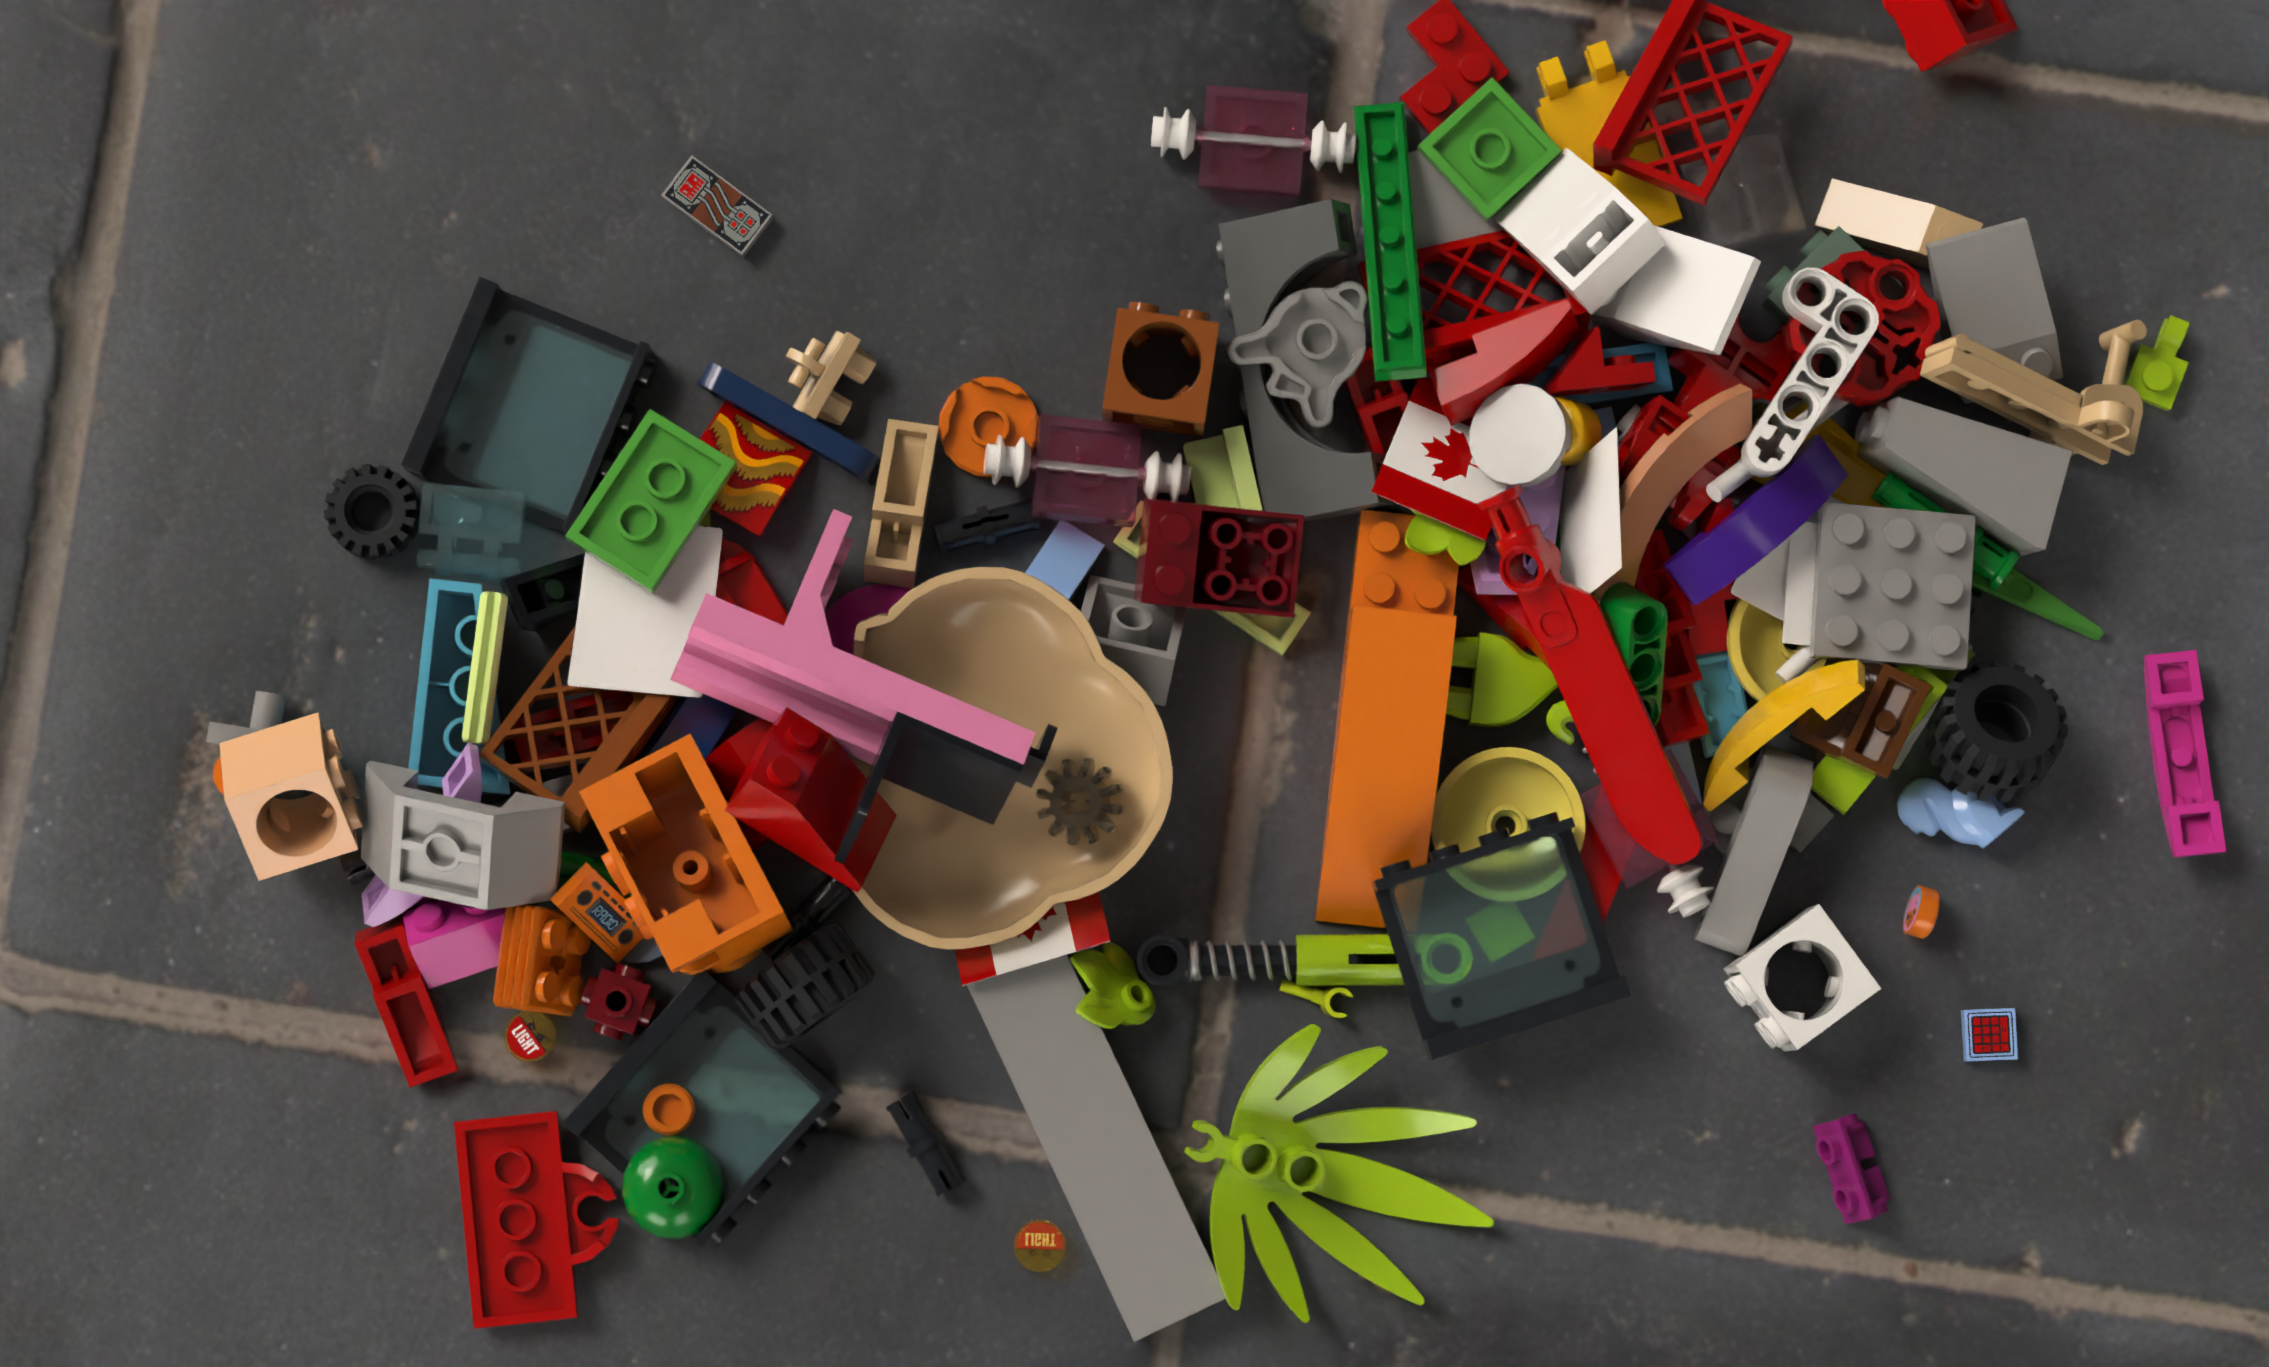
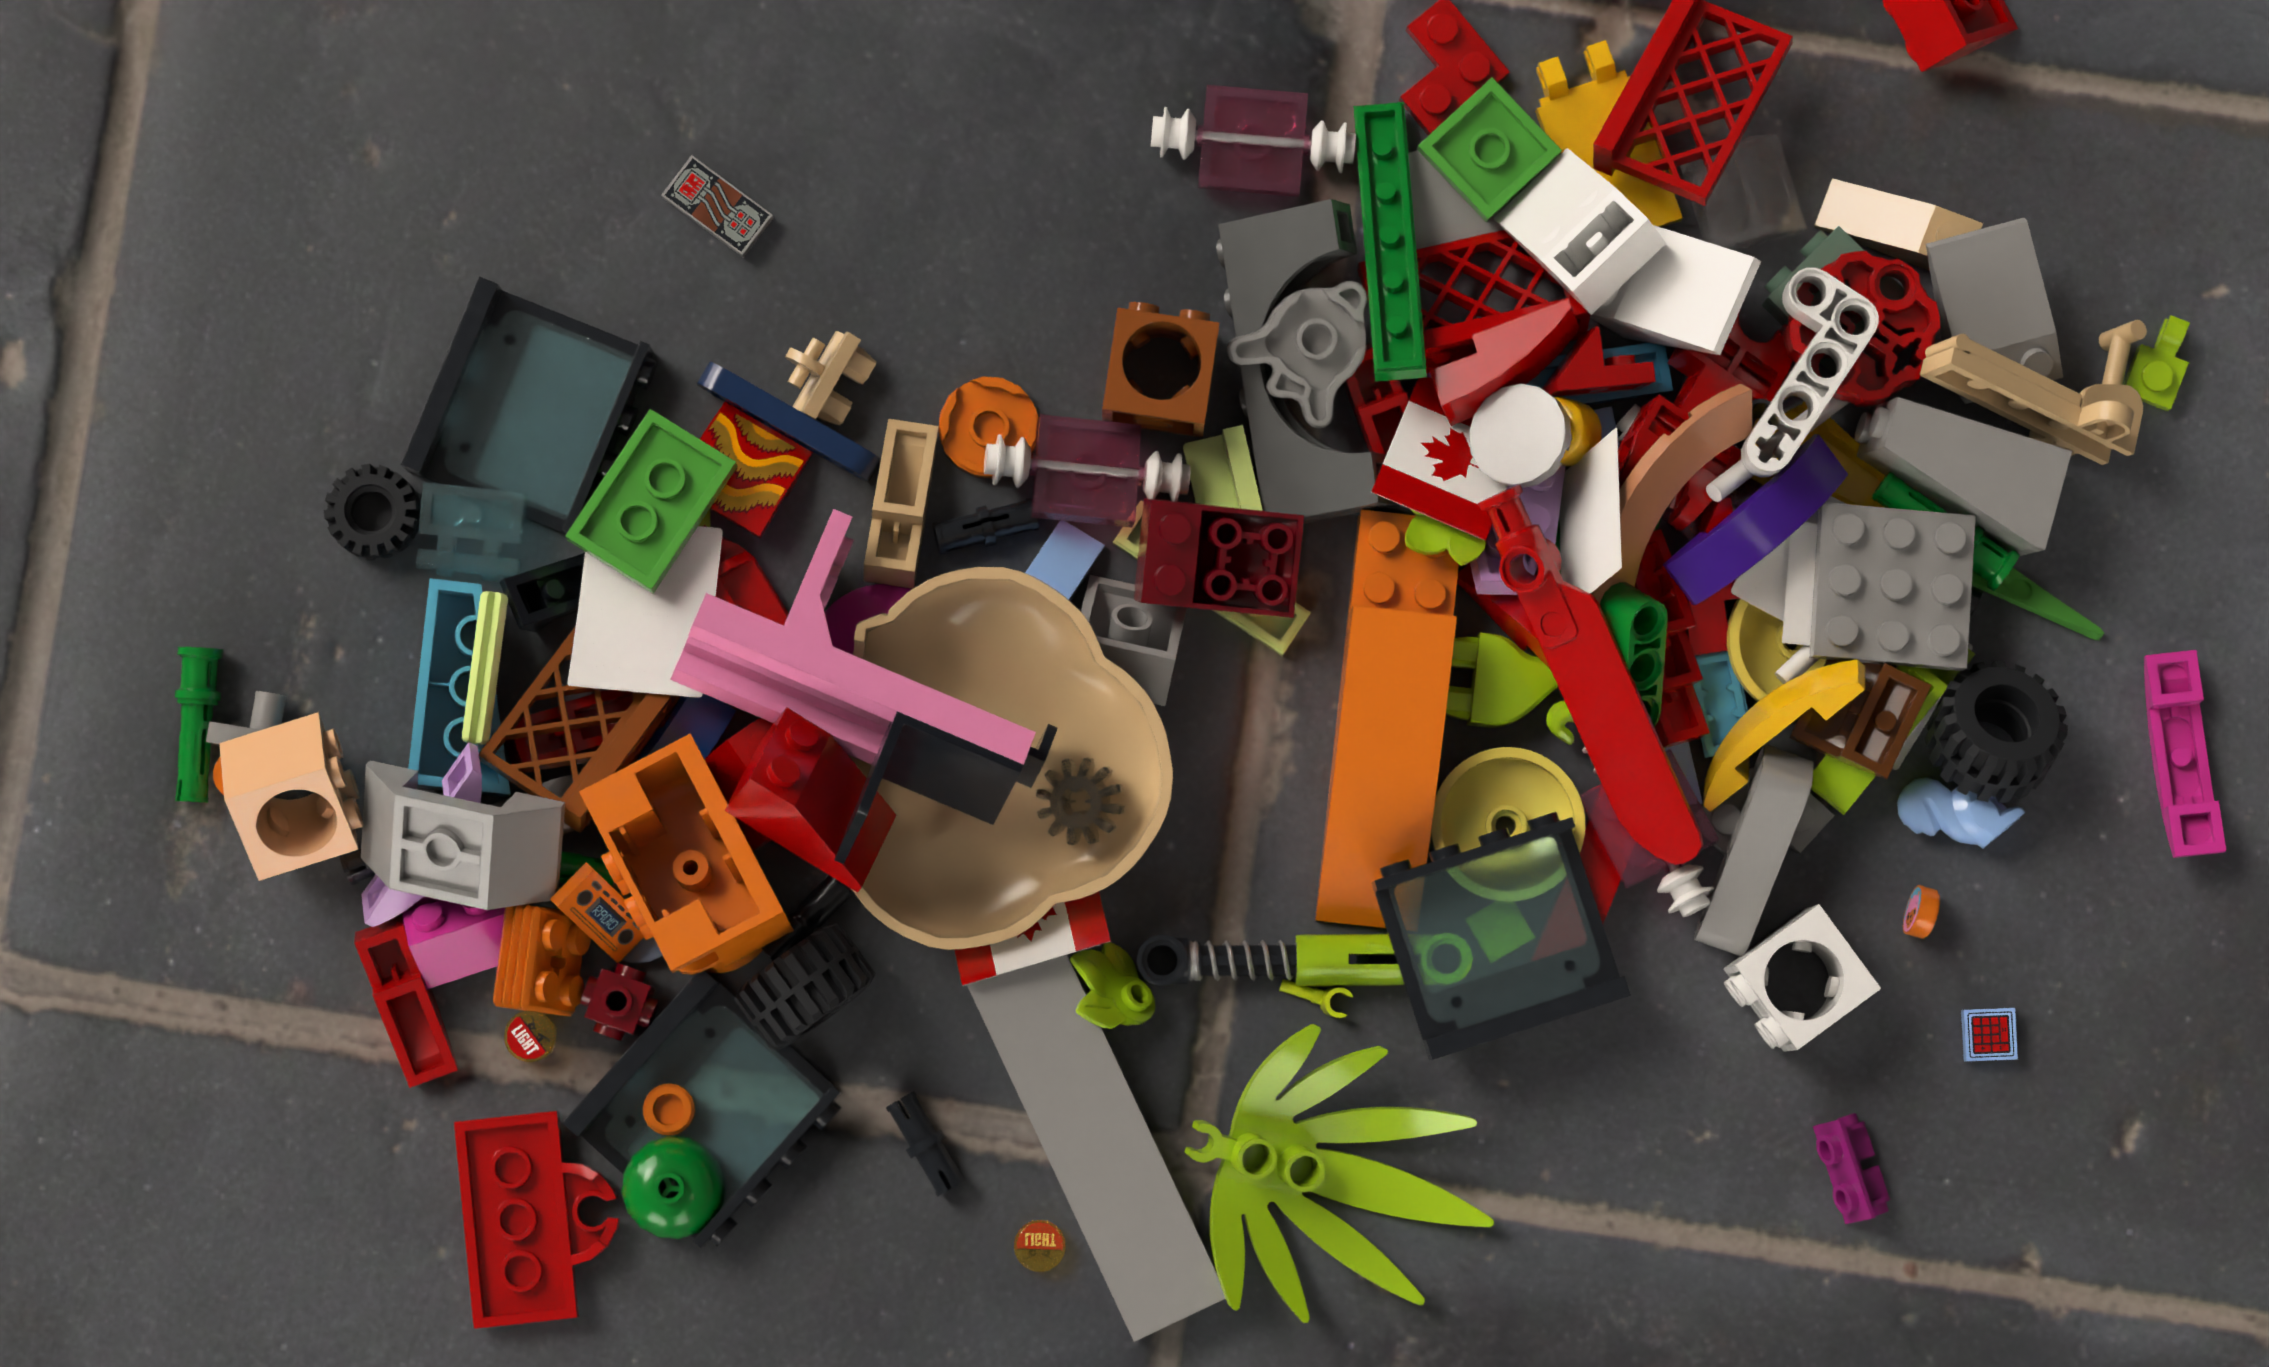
(197, 700): none -> green pin

